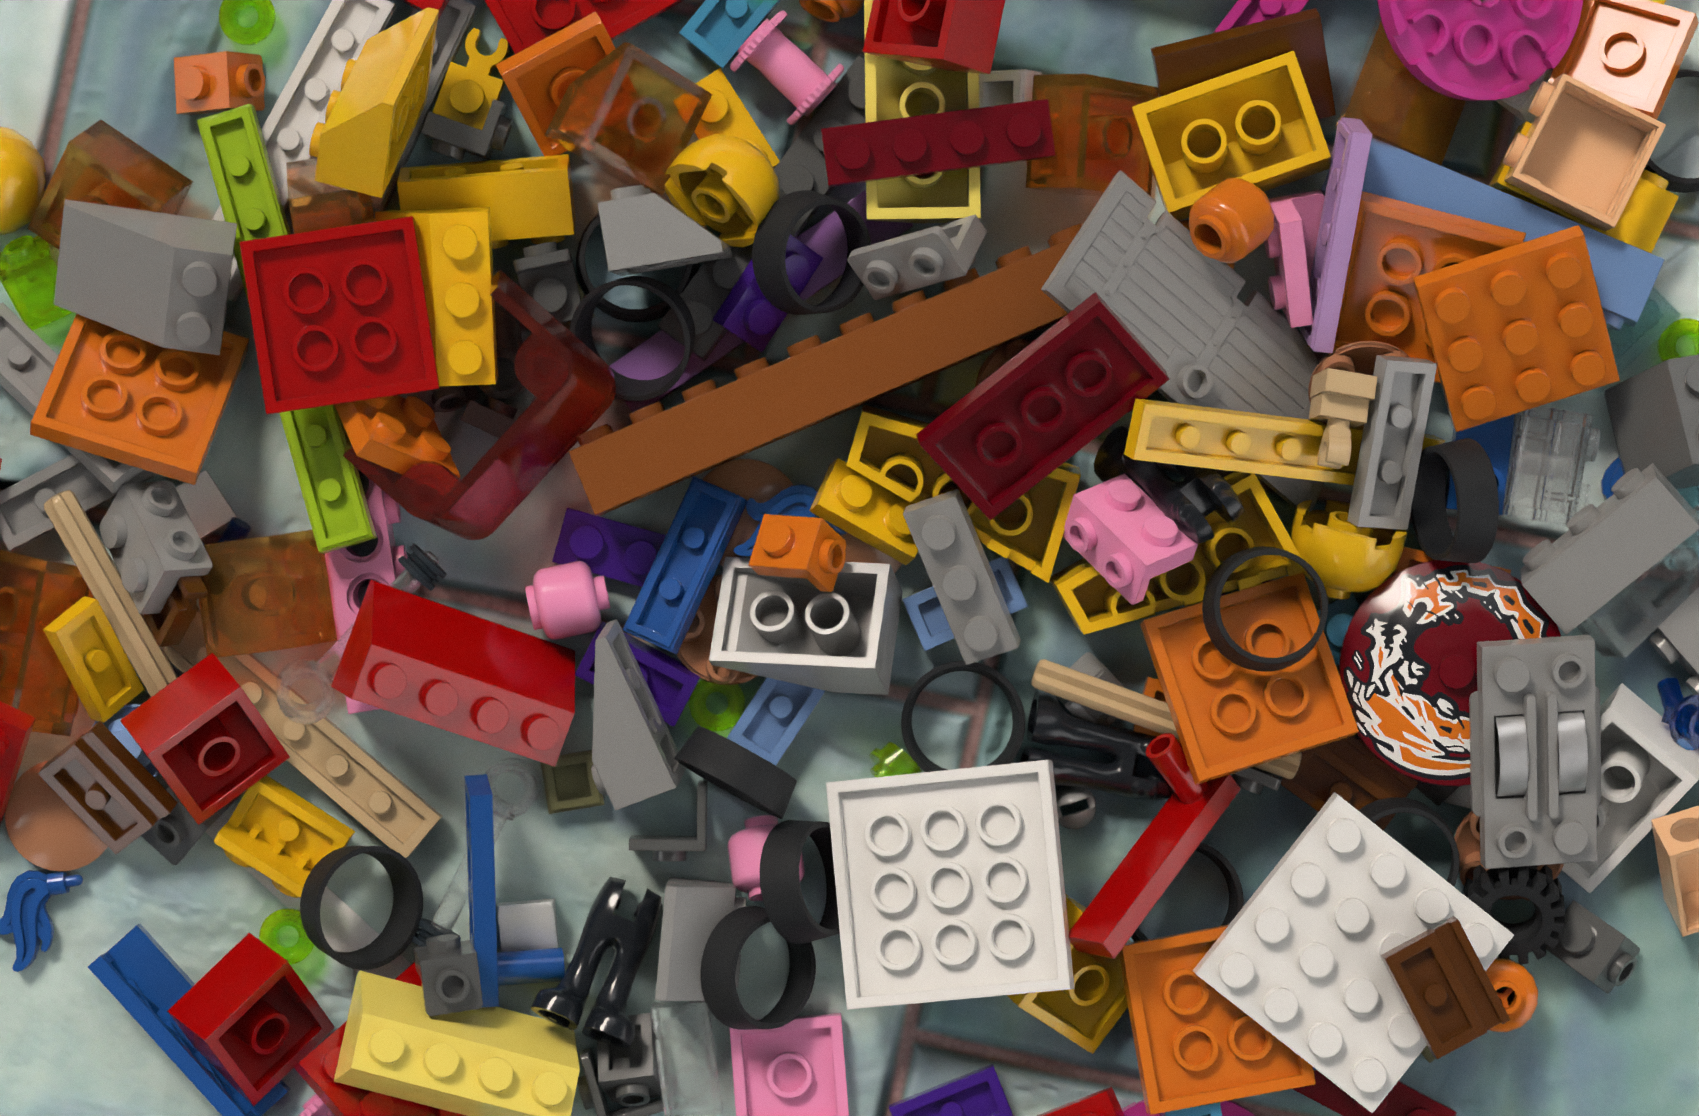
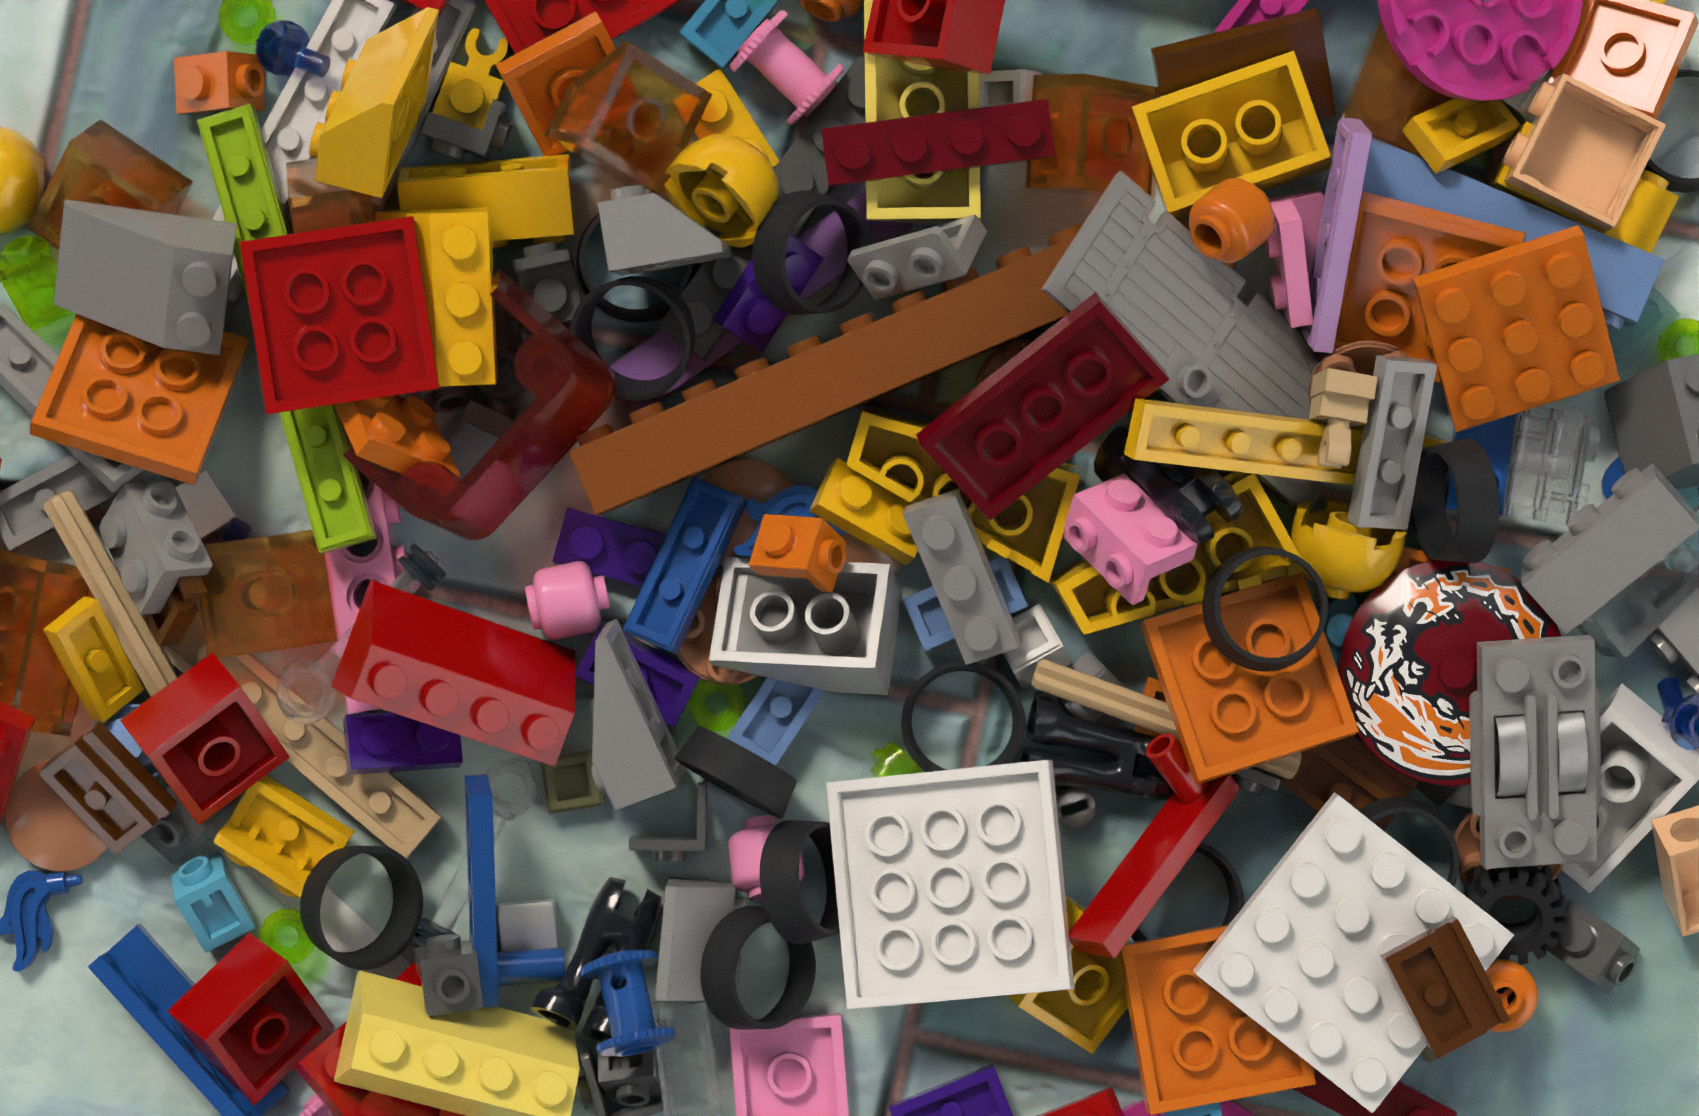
(211, 901): none -> medium azure bracket
(283, 48): none -> clear blue plate
(396, 744): none -> dark purple plate
(630, 1007): none -> blue hose
(1037, 643): none -> white slope
(1459, 131): none -> yellow plate

